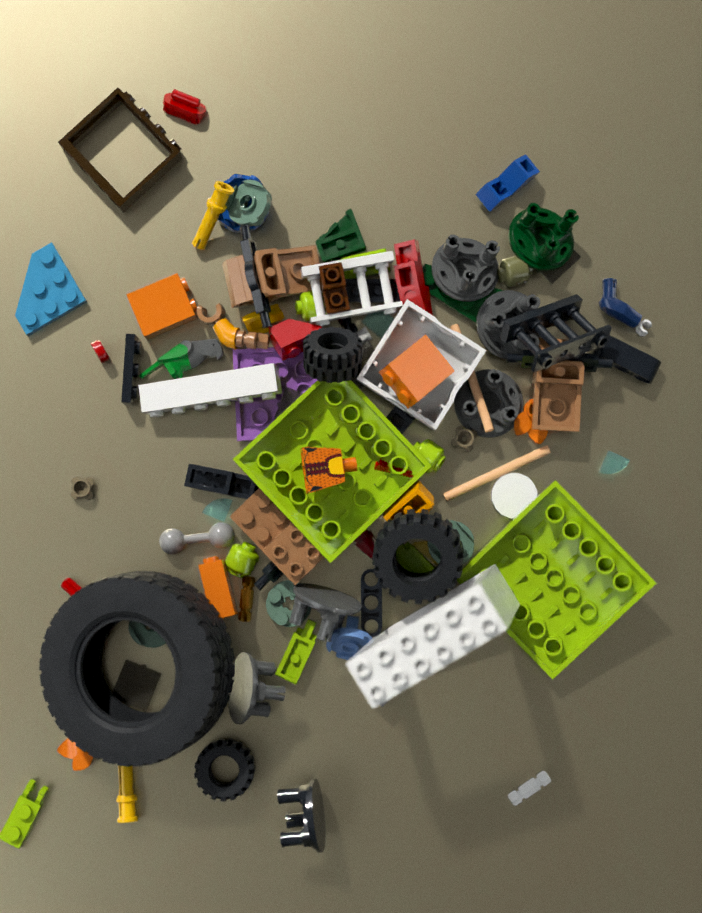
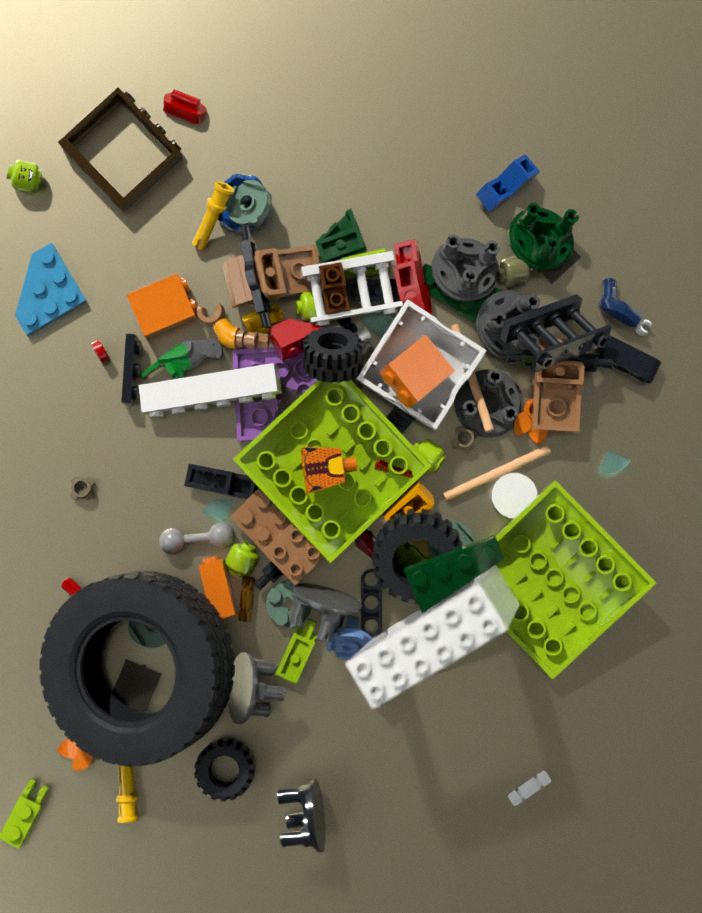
(24, 176): none -> lime head
(446, 573): none -> dark green wing

